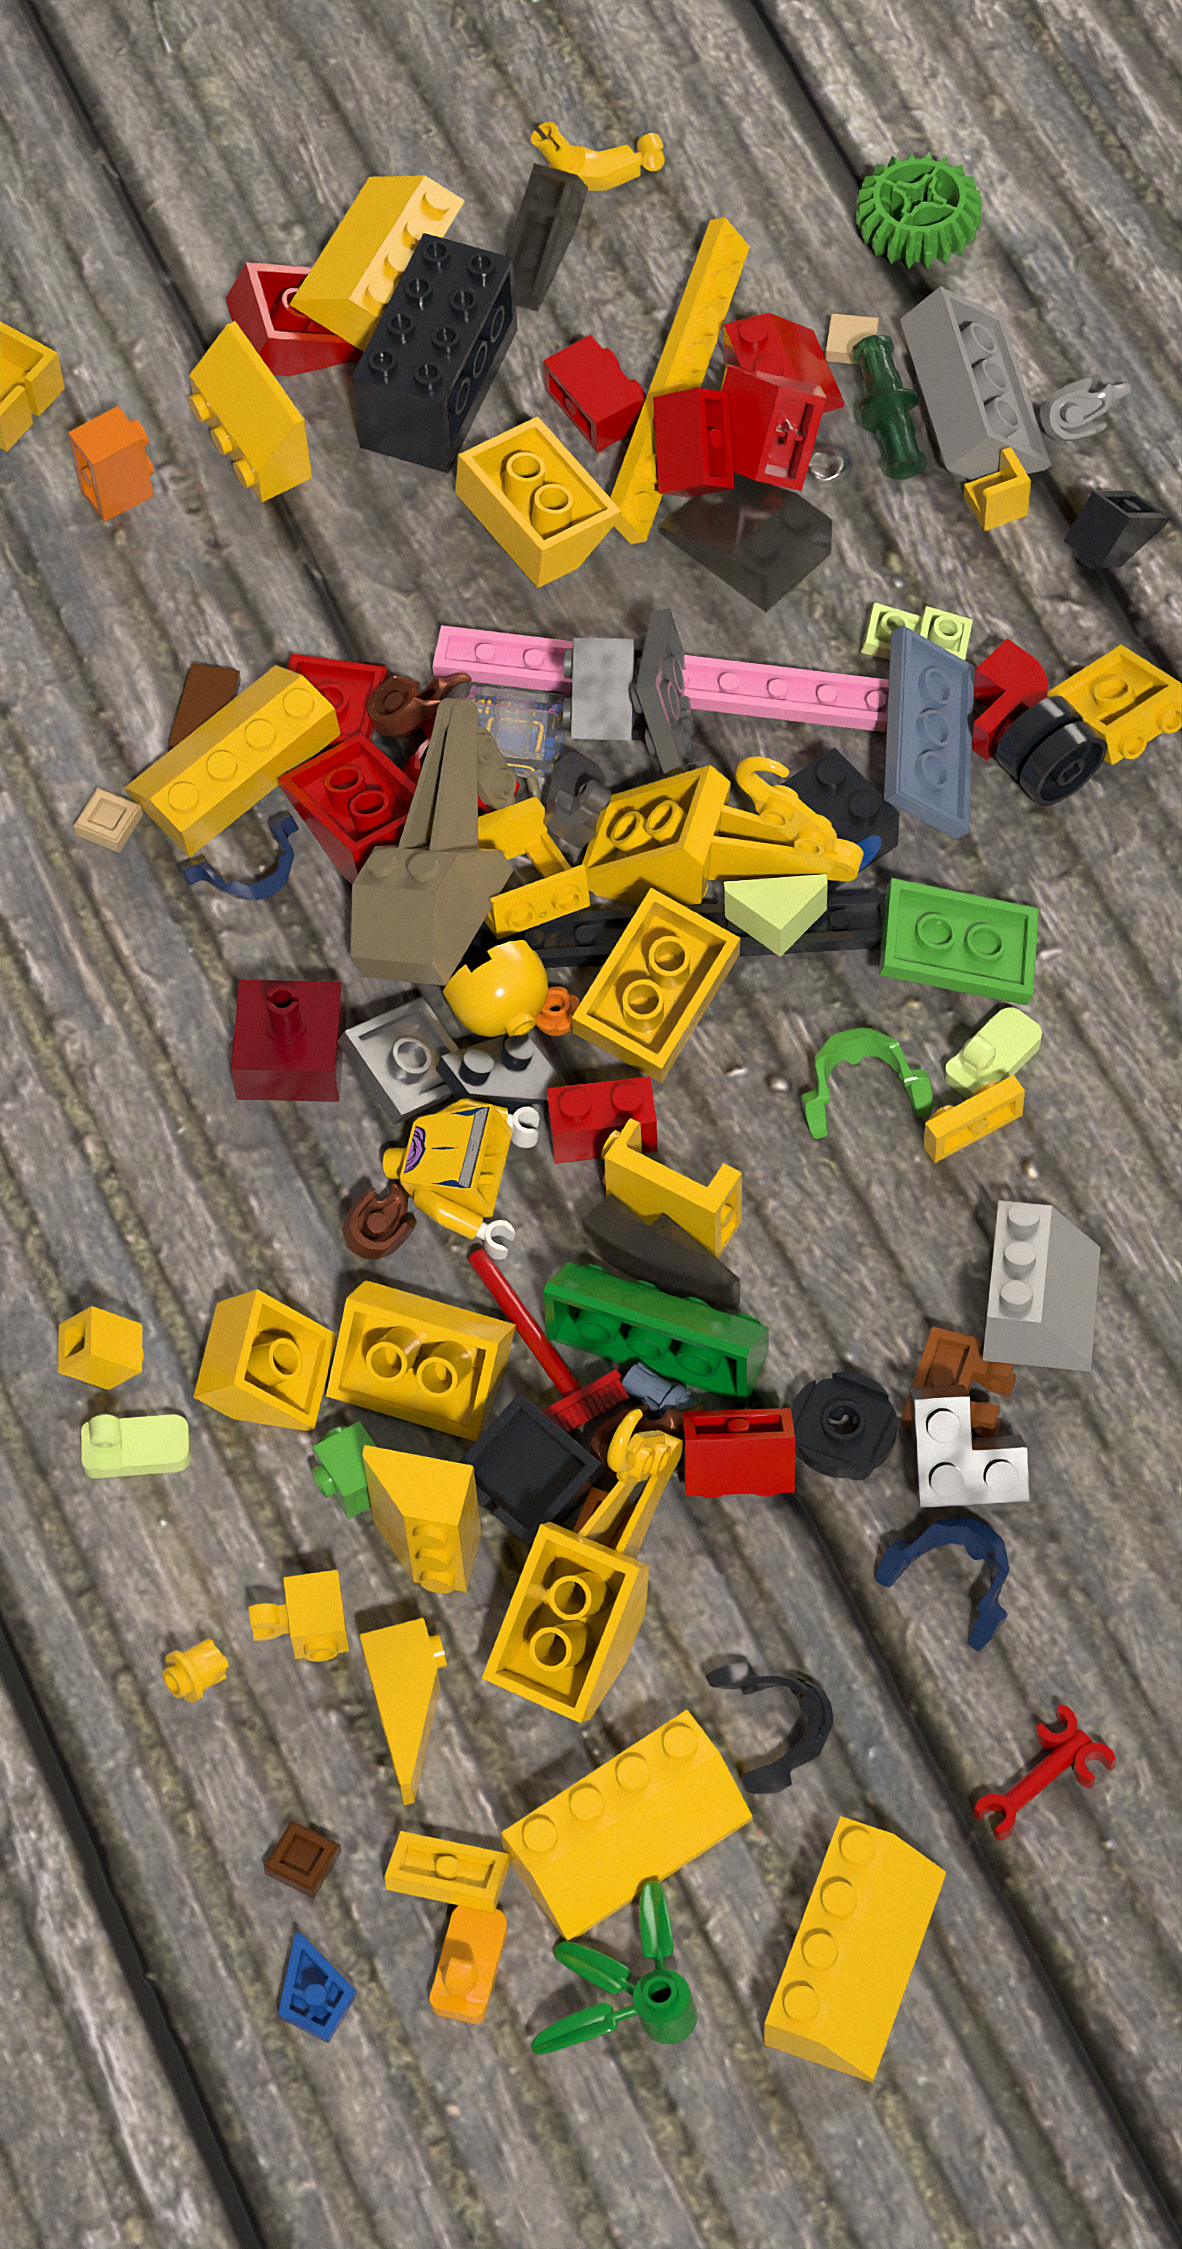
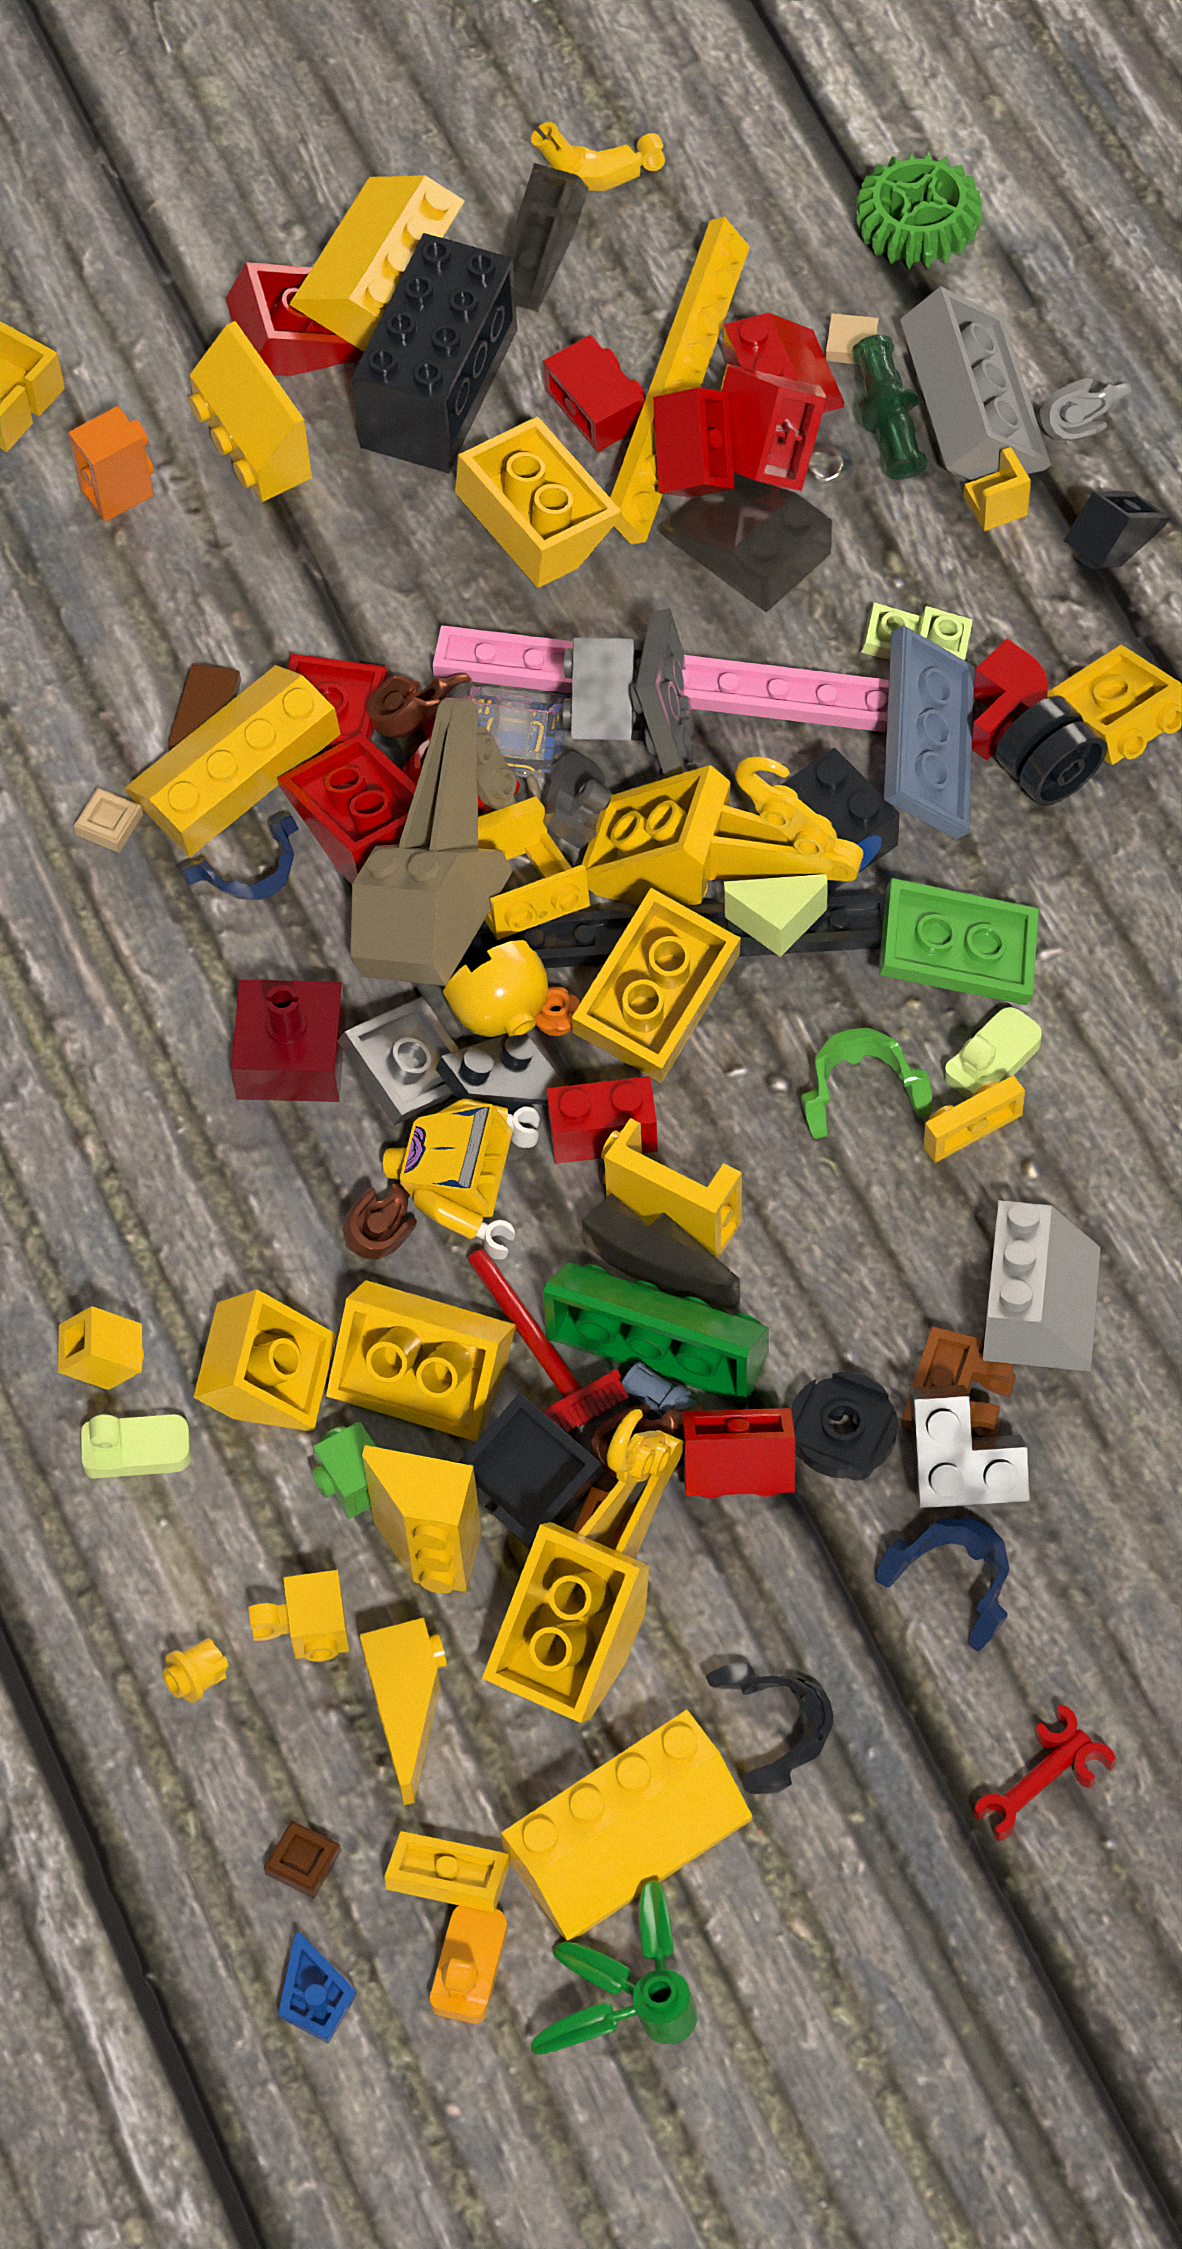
(854, 1951): yellow slope -> none

